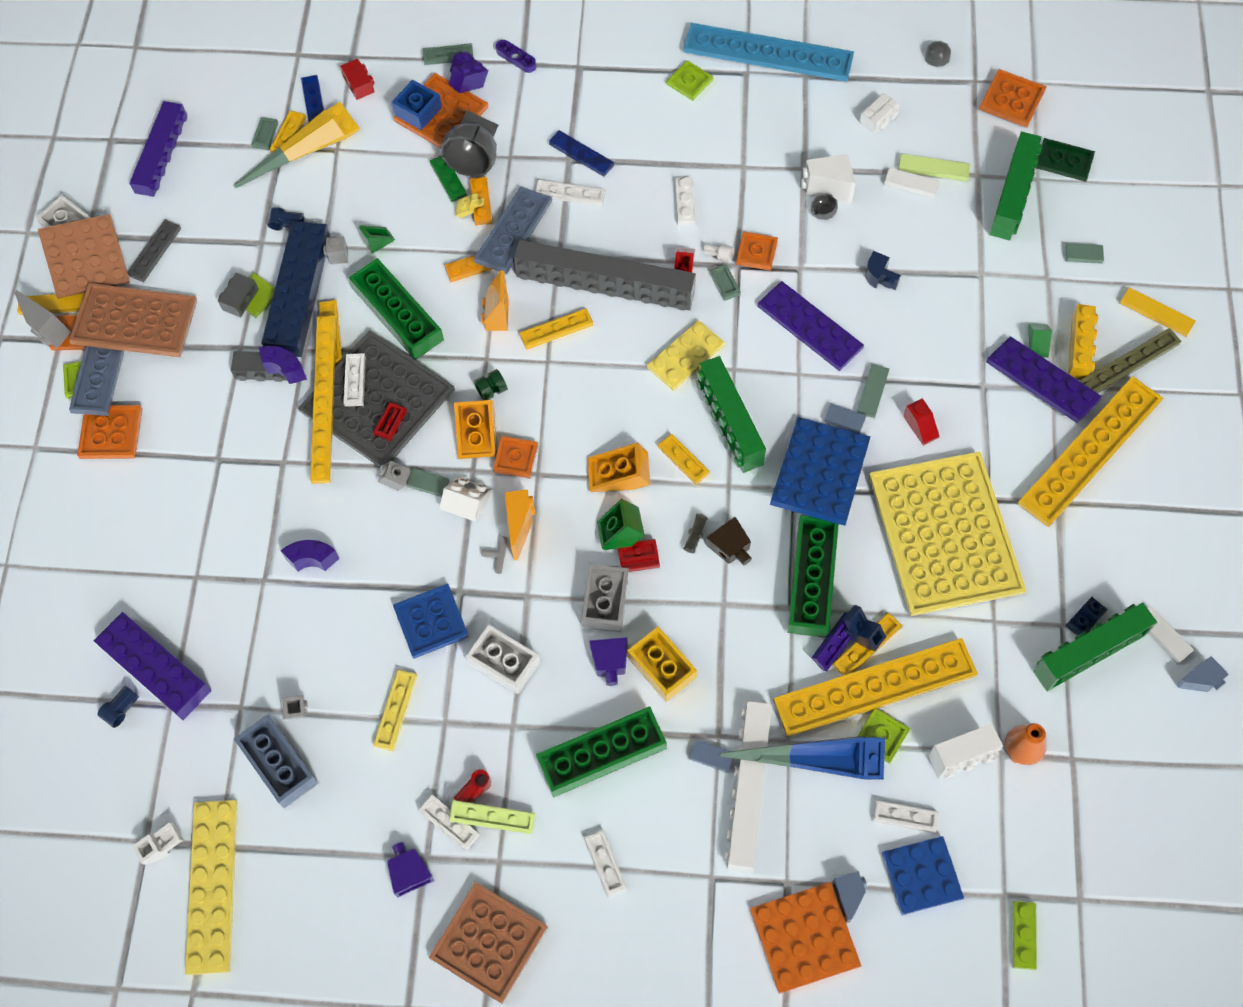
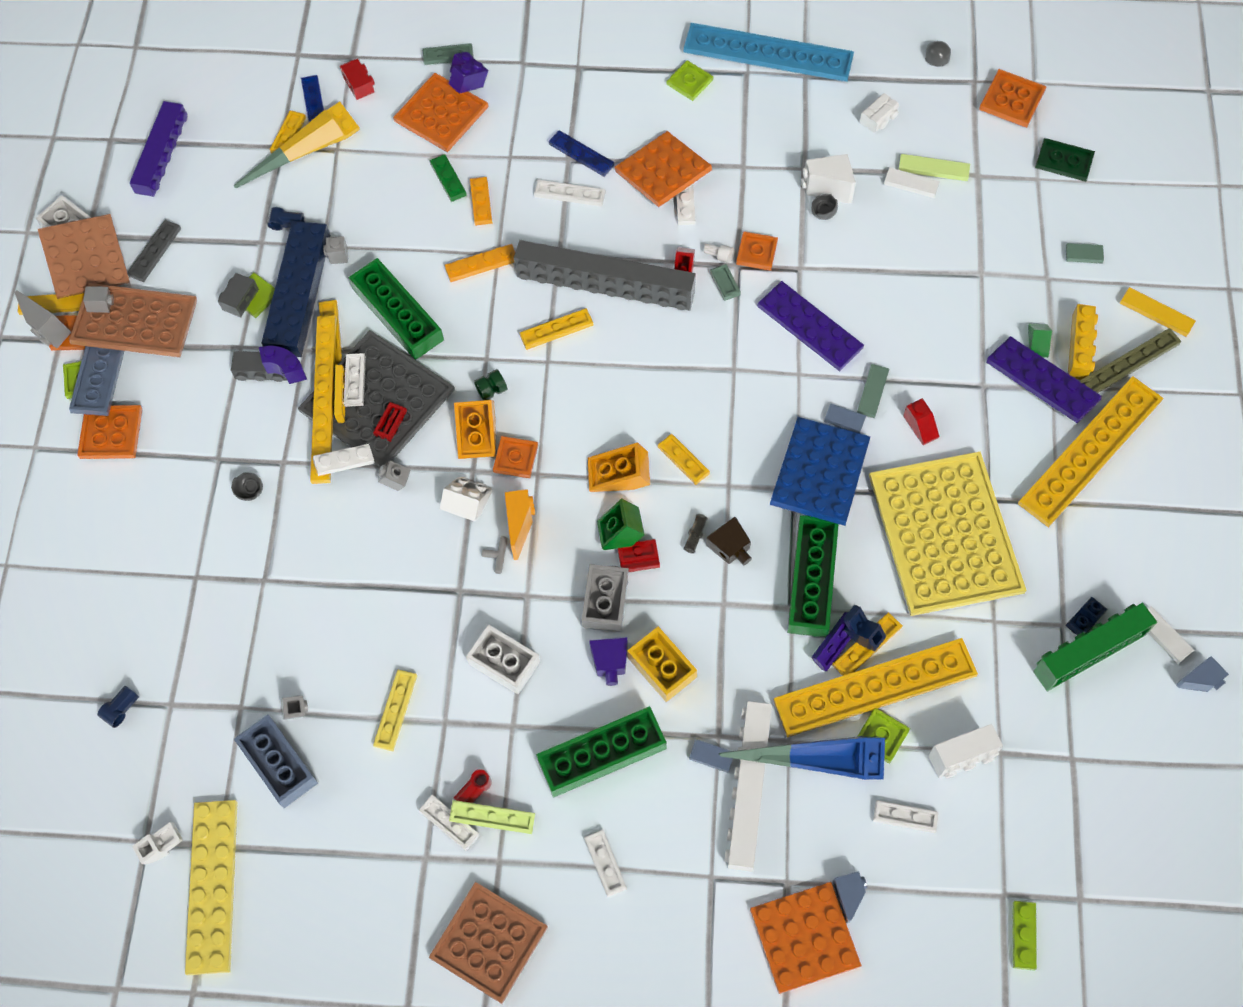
(98, 299): none -> light grey brick
(152, 665): dark purple brick -> none
(247, 486): none -> dark grey hair
(265, 133): sand green tile -> none
(310, 554): dark purple brick -> none
(339, 407): none -> yellow tile
(343, 459): none -> white plate
(375, 237): green slope -> none
(407, 870): dark purple torso -> none
(416, 104): blue brick -> none
(427, 482): sand green tile -> none
(430, 621): blue plate -> none
(467, 204): light yellow plate -> none
(470, 146): dark grey plate -> none
(496, 305): light orange slope -> none
(515, 224): sand blue plate -> none
(520, 62): dark purple beam -> none
(663, 168): none -> orange plate
(685, 354): light yellow plate -> none
(731, 414): green brick -> none
(877, 272): dark blue brick -> none
(922, 875): blue plate -> none
(1016, 186): green brick -> none
(1026, 743): orange cone -> none

